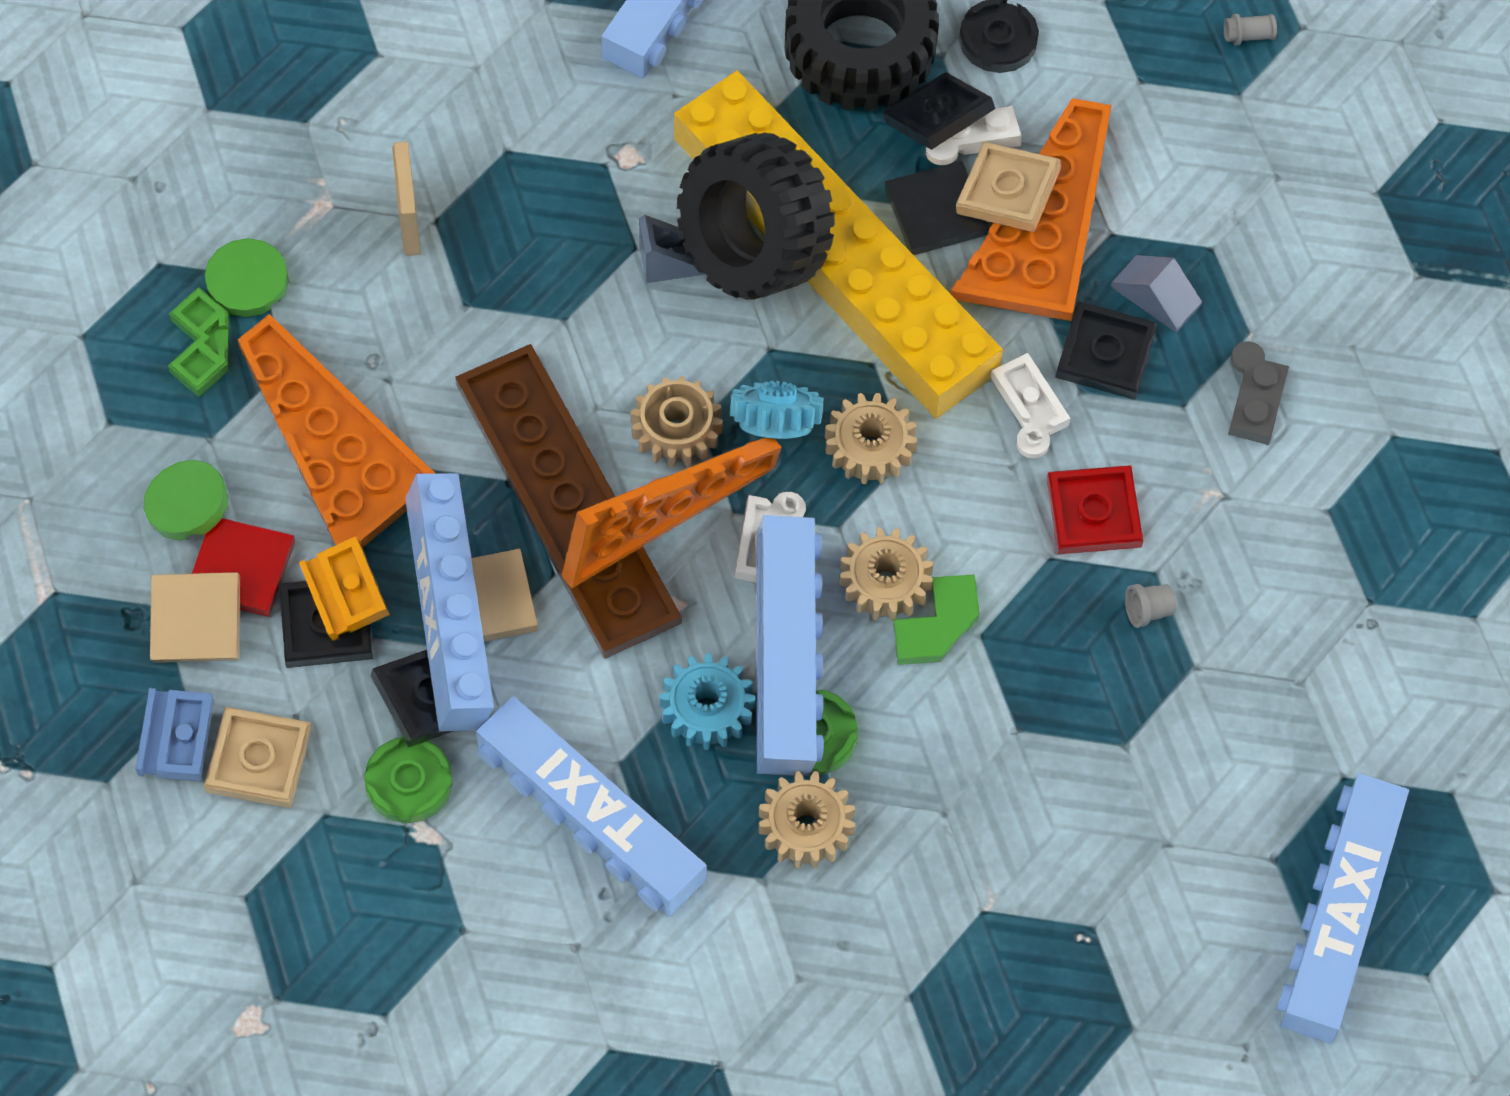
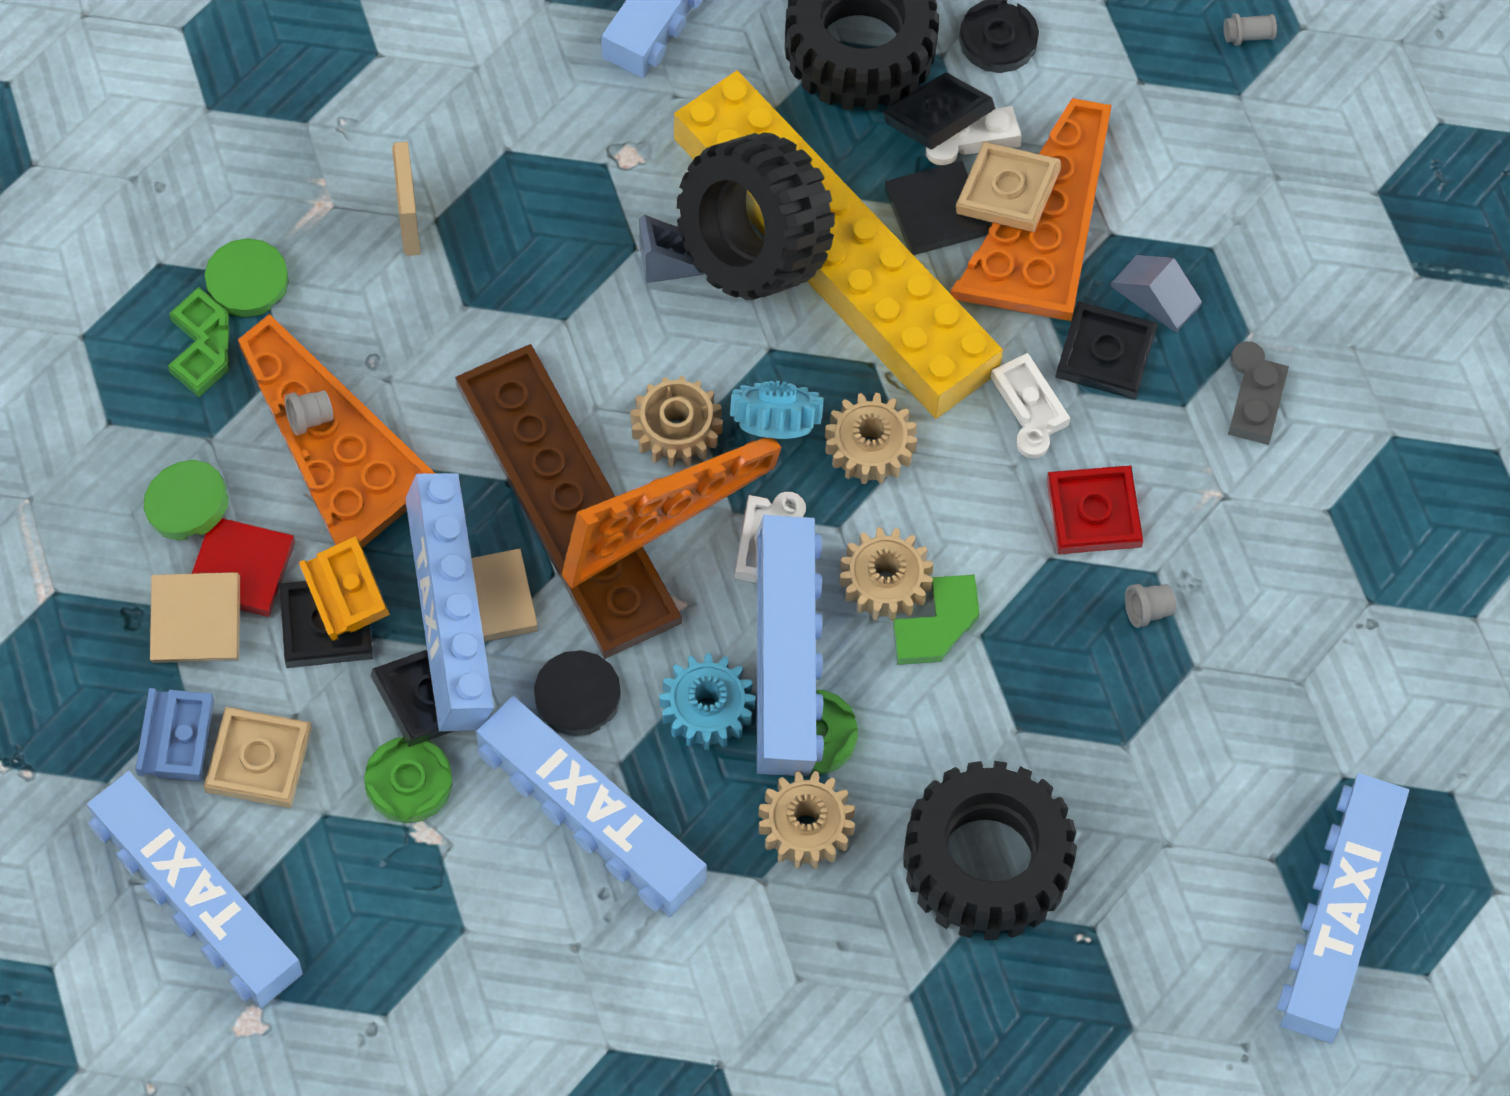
(194, 890): none -> light blue brick
(307, 410): none -> light grey piece
(577, 692): none -> black tile
(998, 797): none -> black tyre

